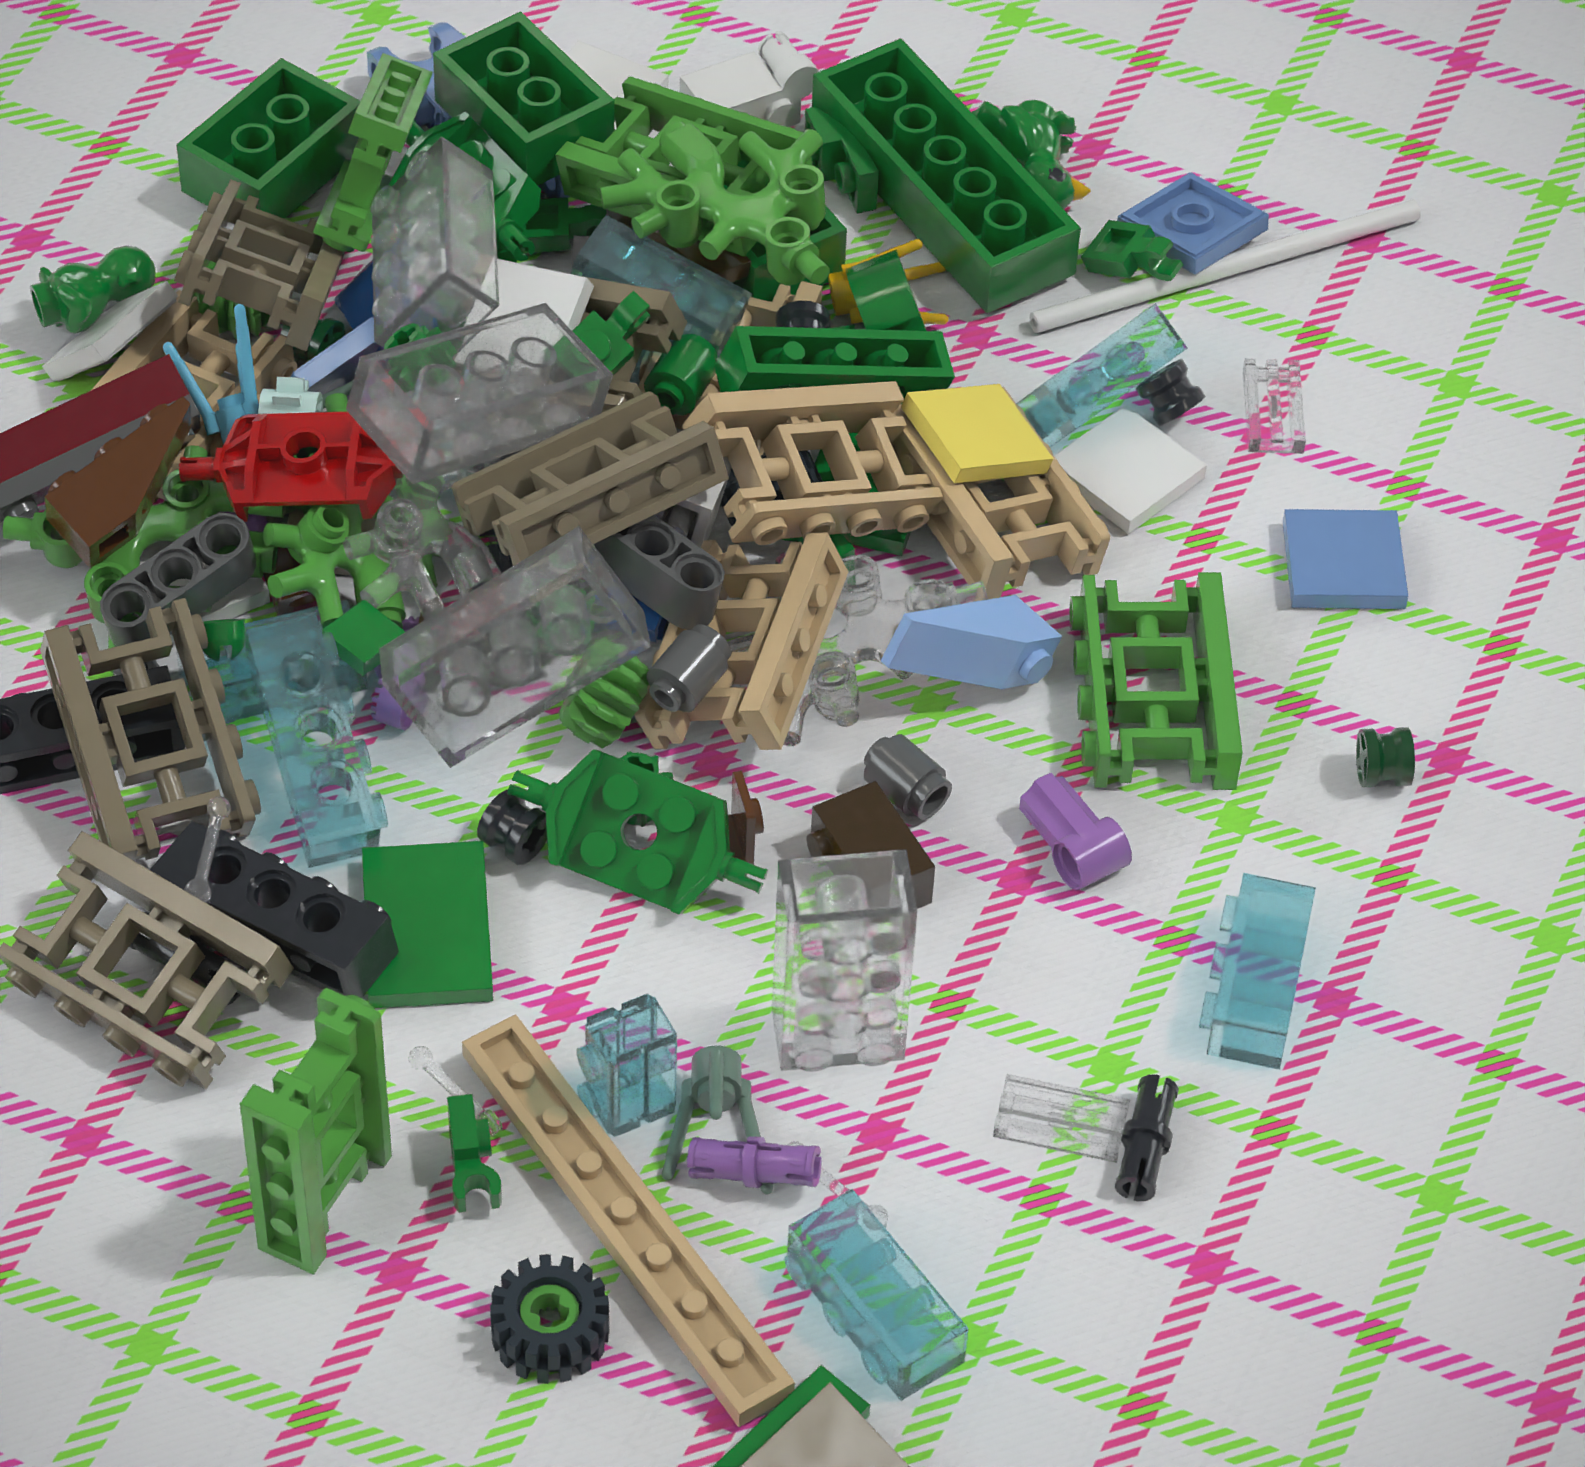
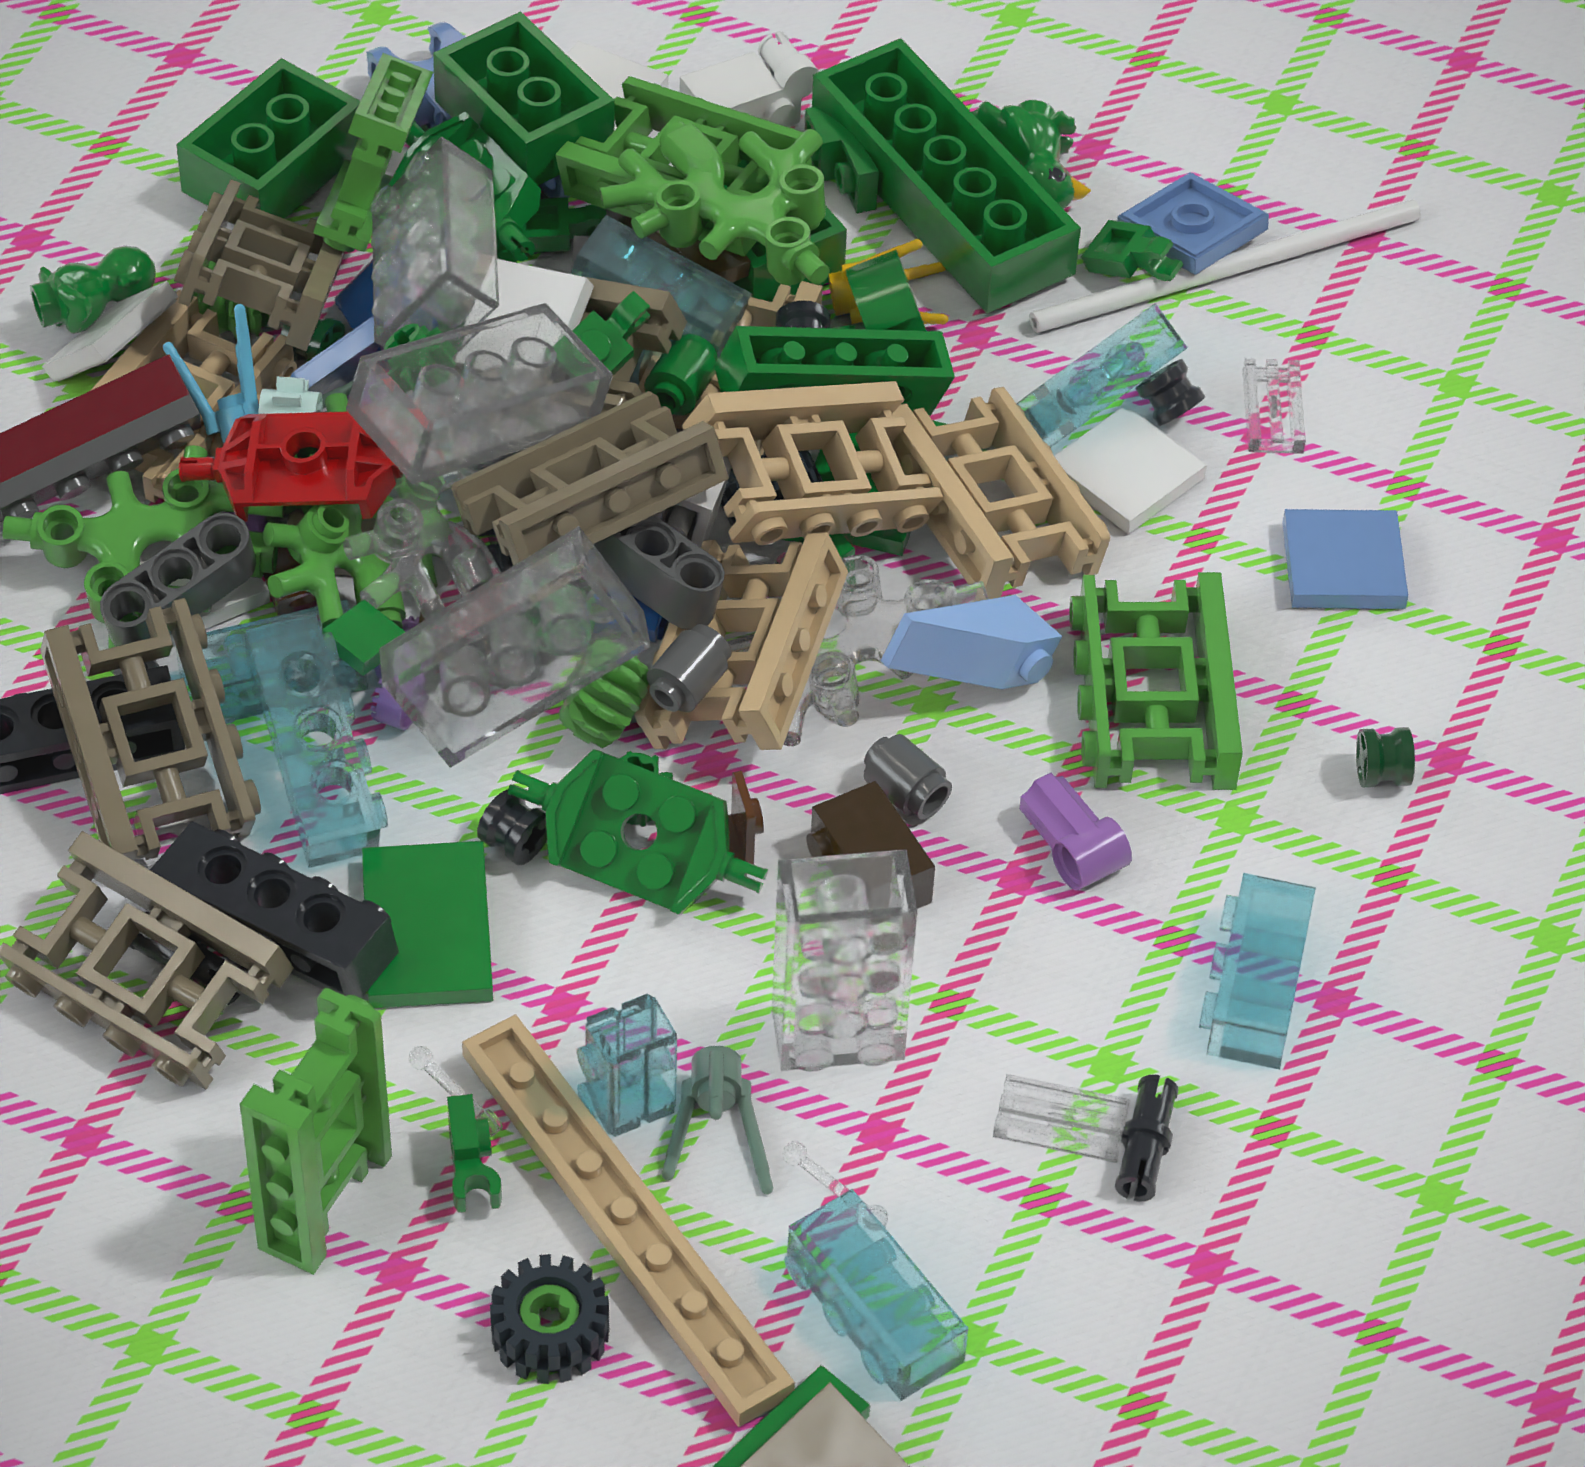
(113, 494): reddish brown slope -> none
(218, 809): clear hinge -> none
(225, 633): green hinge -> none
(754, 1162): medium lavender pin -> none
(976, 433): light yellow tile -> none

